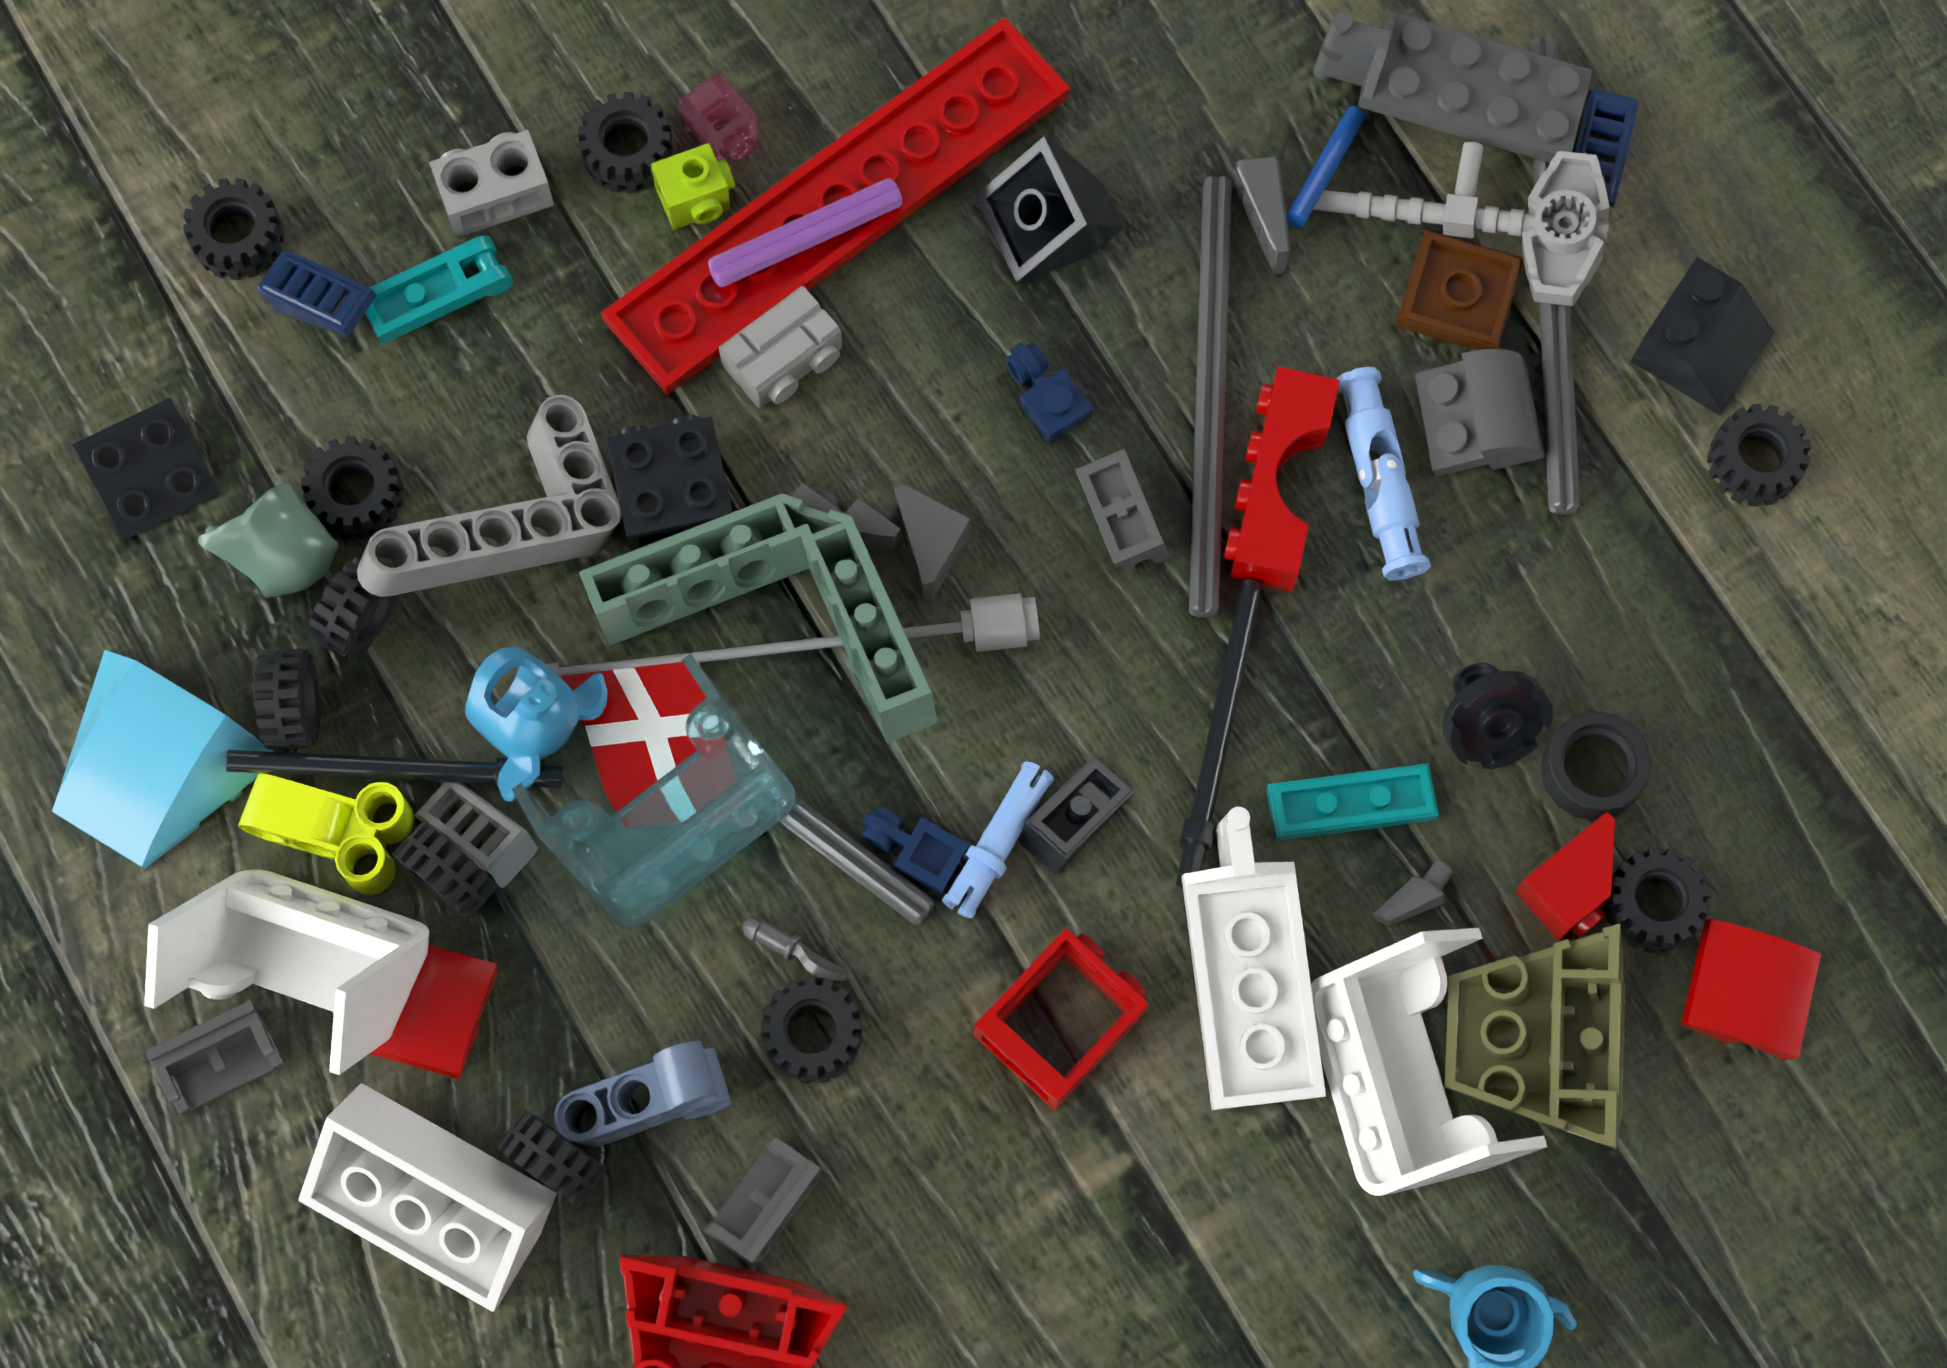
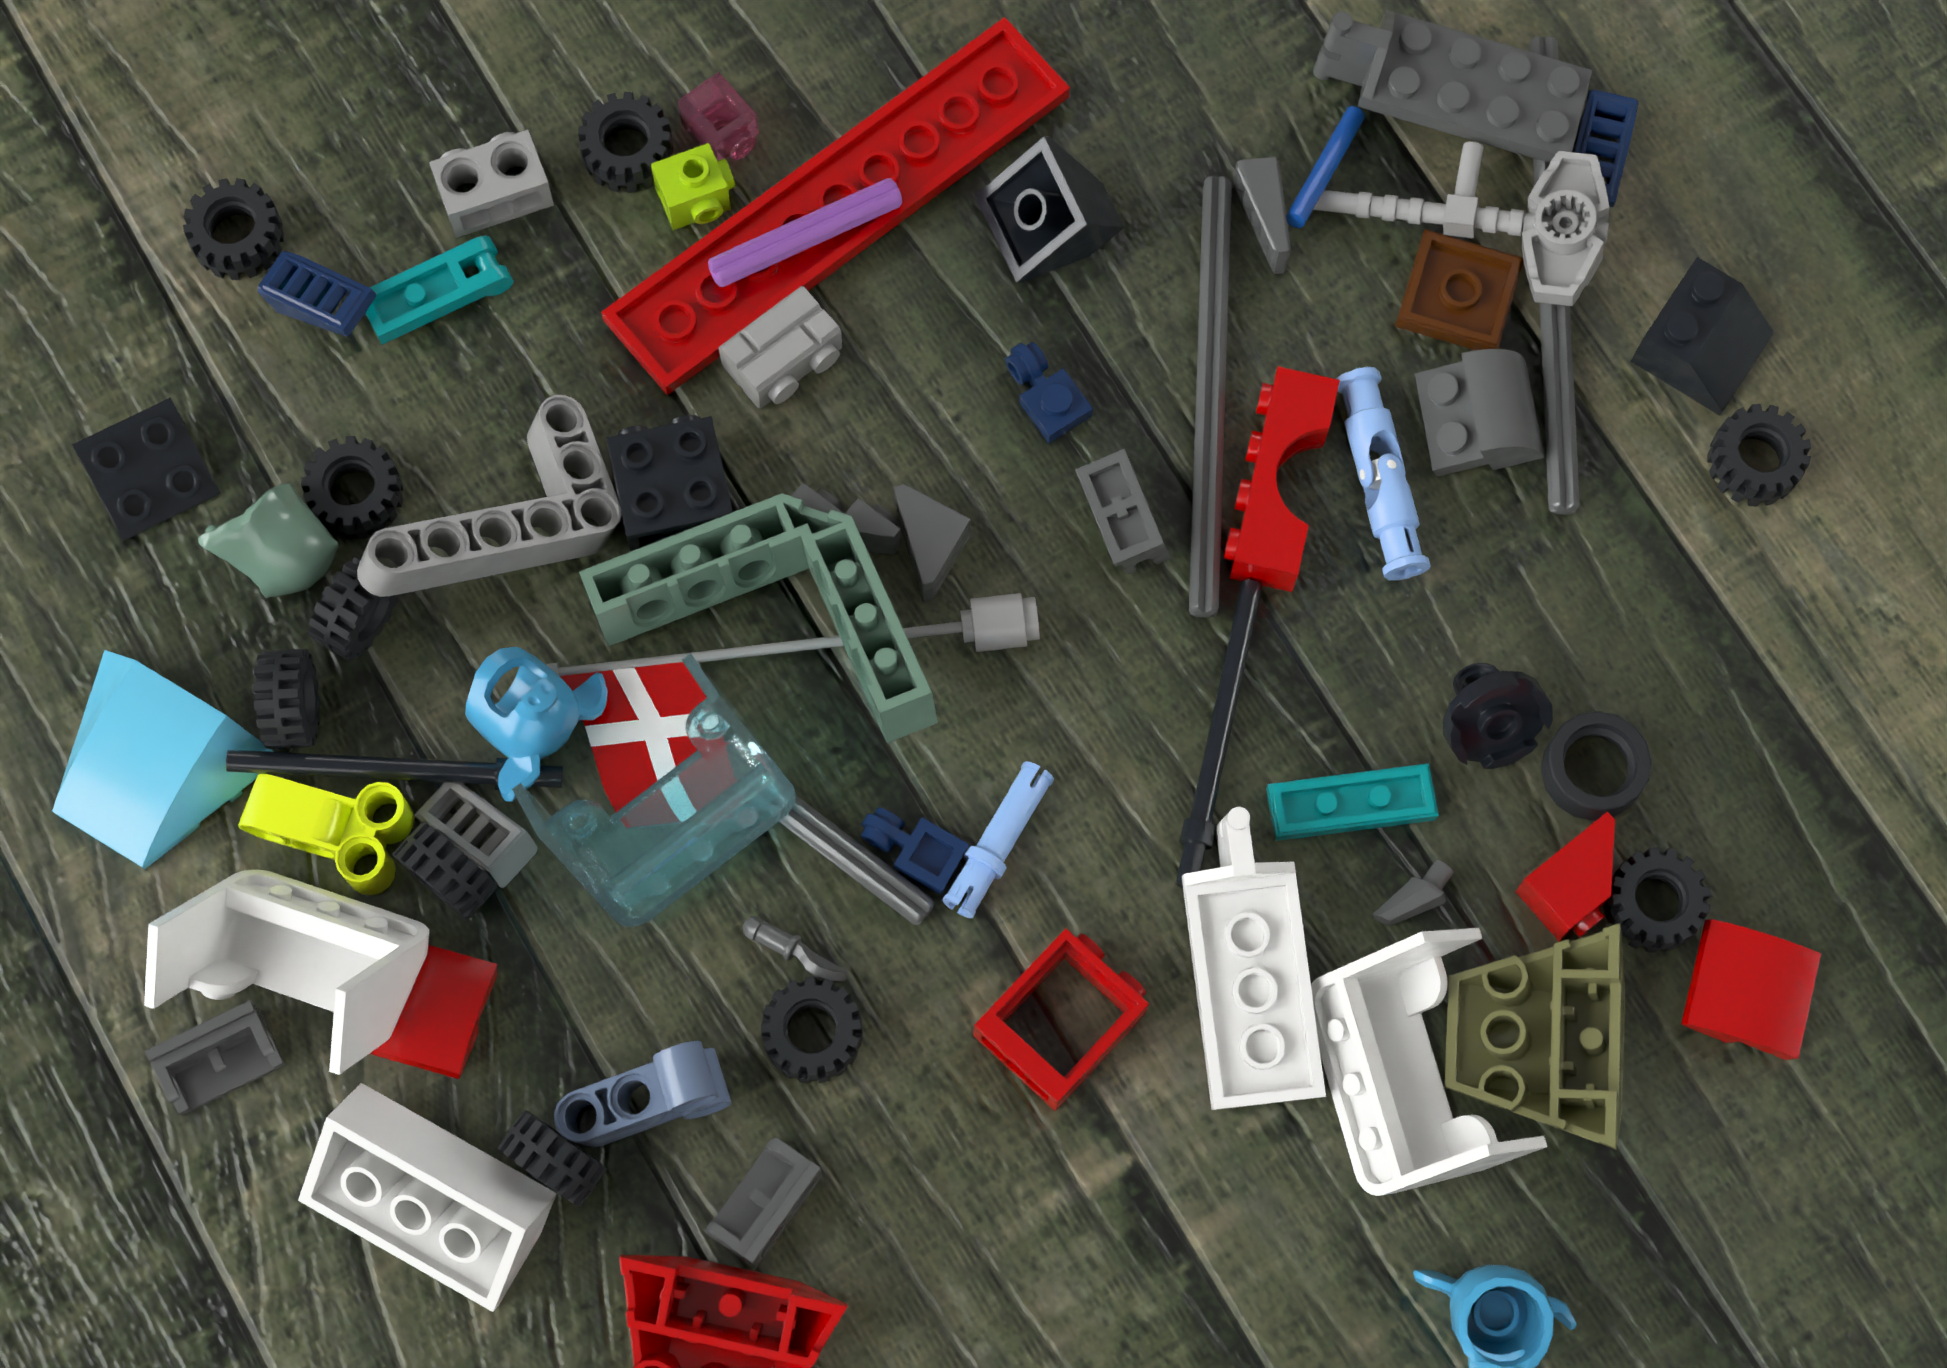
(1074, 815): black slope -> none

